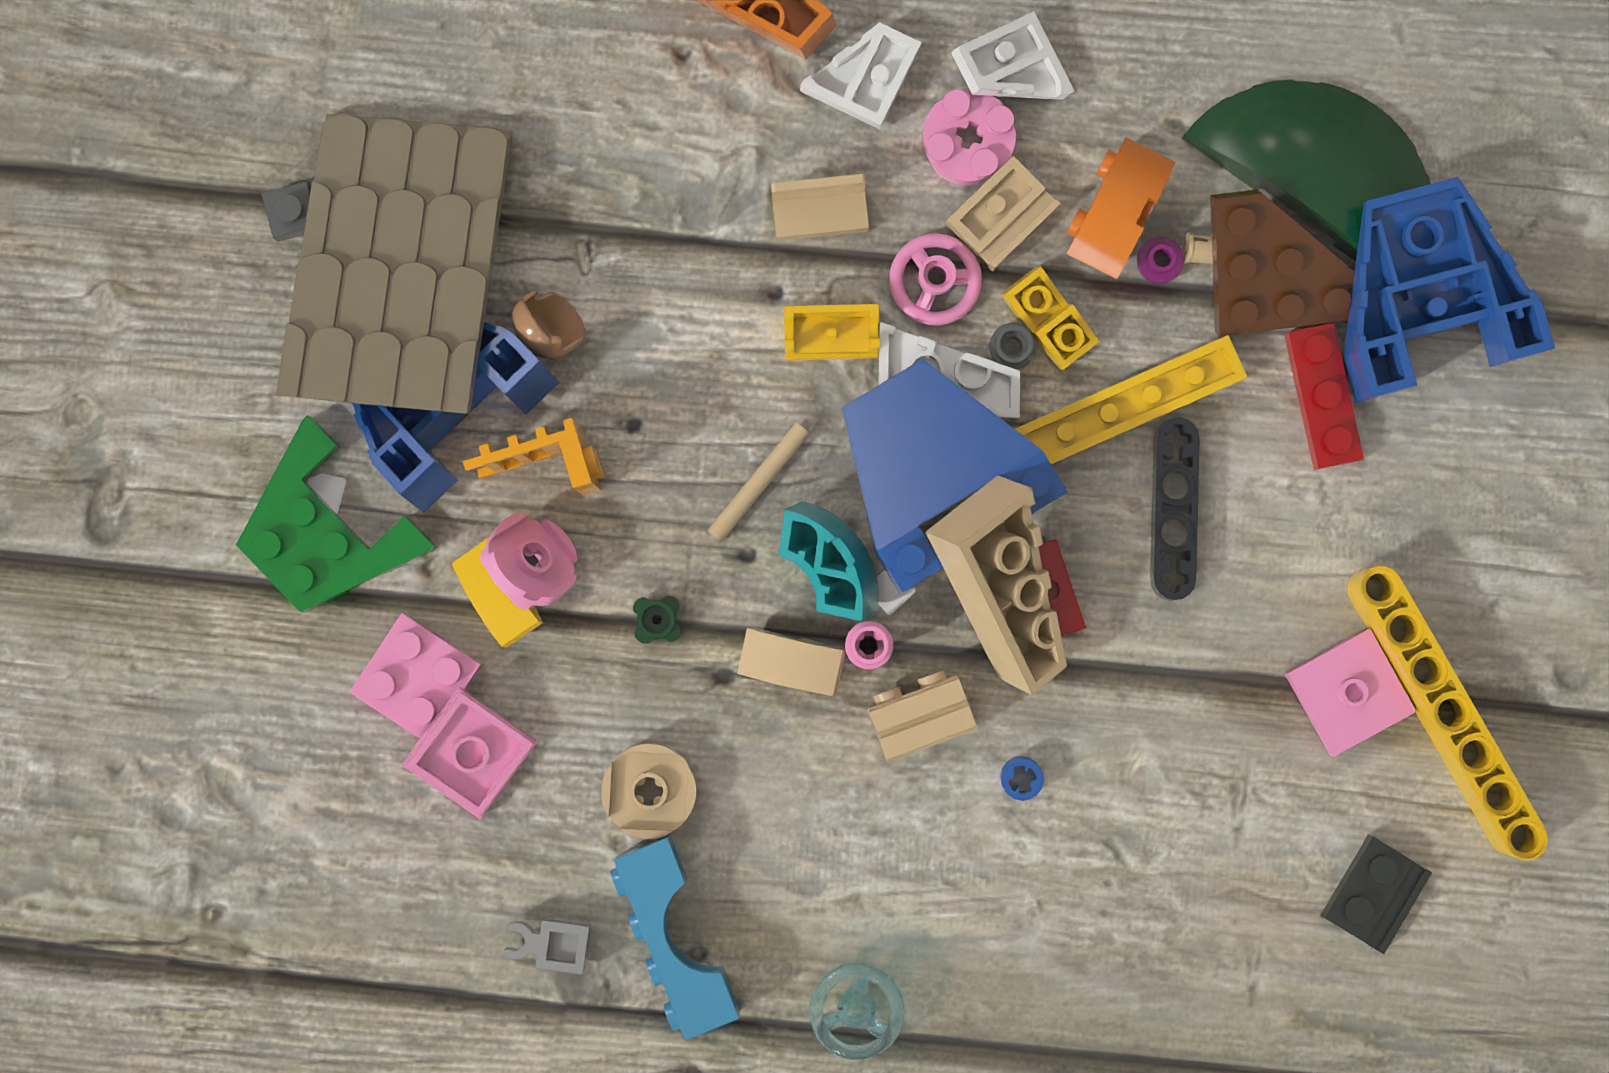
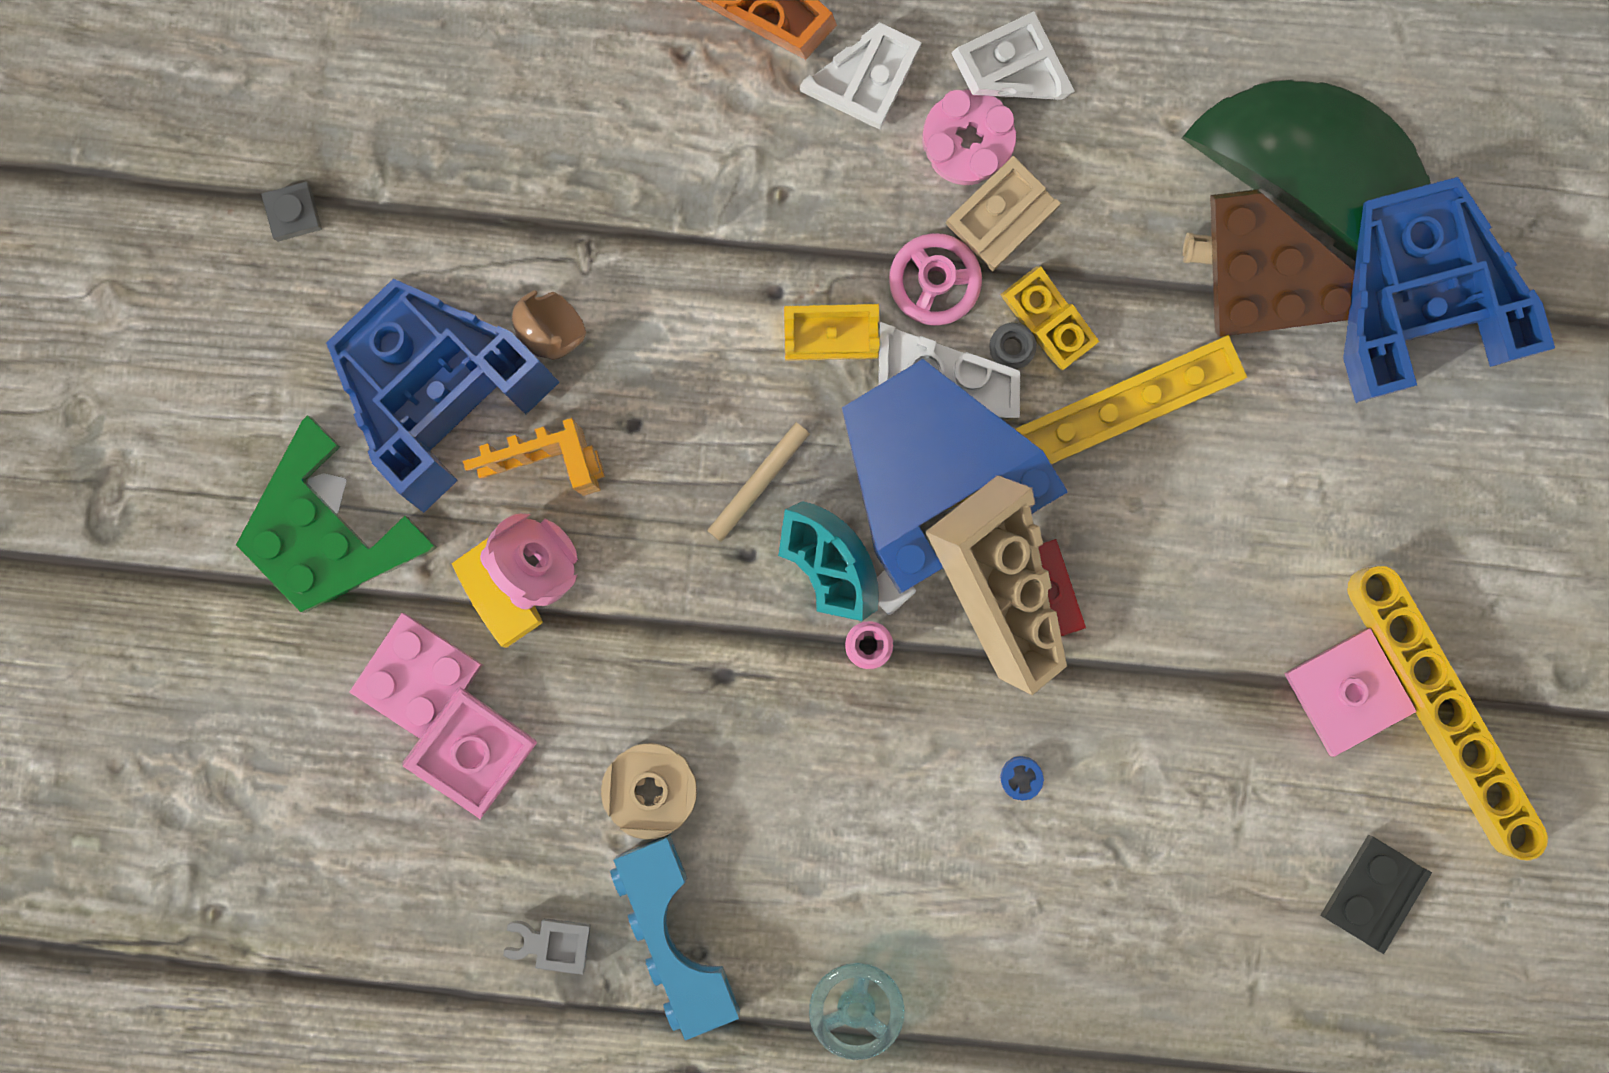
(395, 264): dark tan piece -> none
(647, 610): dark green plate -> none
(791, 661): tan slope -> none
(820, 207): tan panel -> none
(922, 716): tan brick -> none
(1120, 208): orange brick -> none
(1150, 270): magenta plate -> none
(1181, 509): black beam -> none
(1323, 396): red plate -> none

